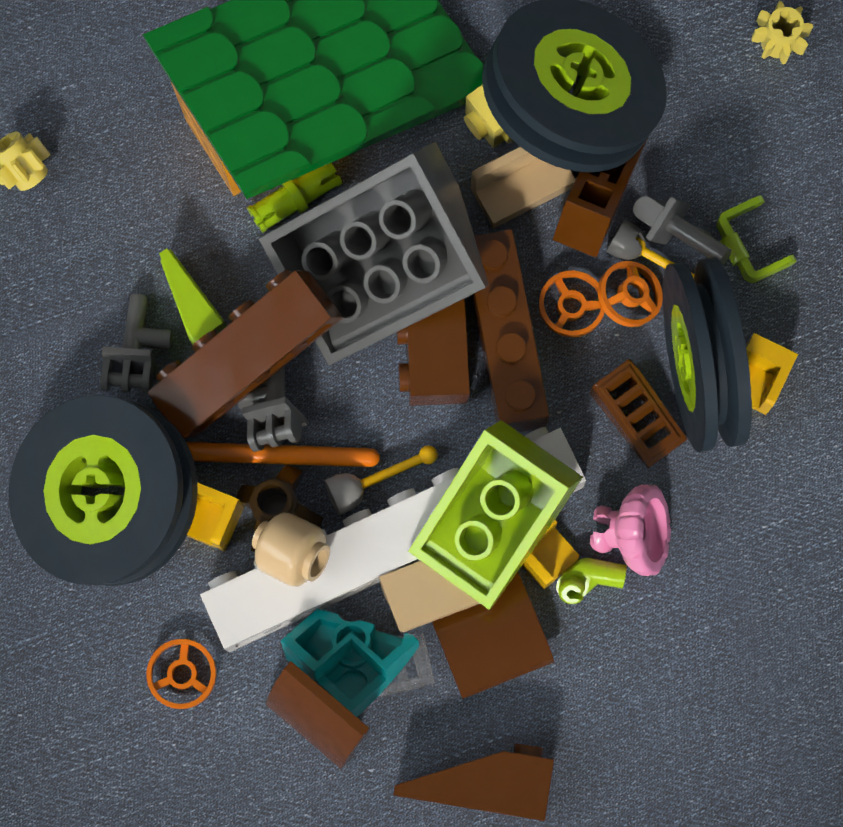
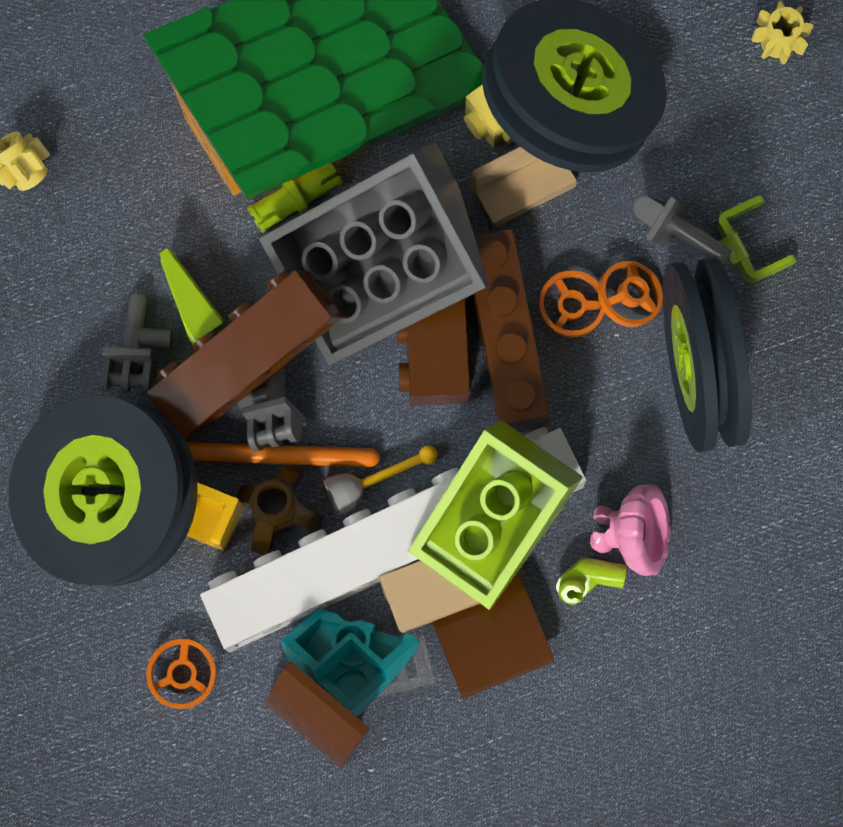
(290, 549): tan head -> none
(497, 783): reddish brown slope -> none
(550, 557): yellow panel -> none
(593, 206): reddish brown slope -> none
(630, 243): dark grey hinge -> none
(652, 404): reddish brown slope -> none
(768, 371): yellow panel -> none

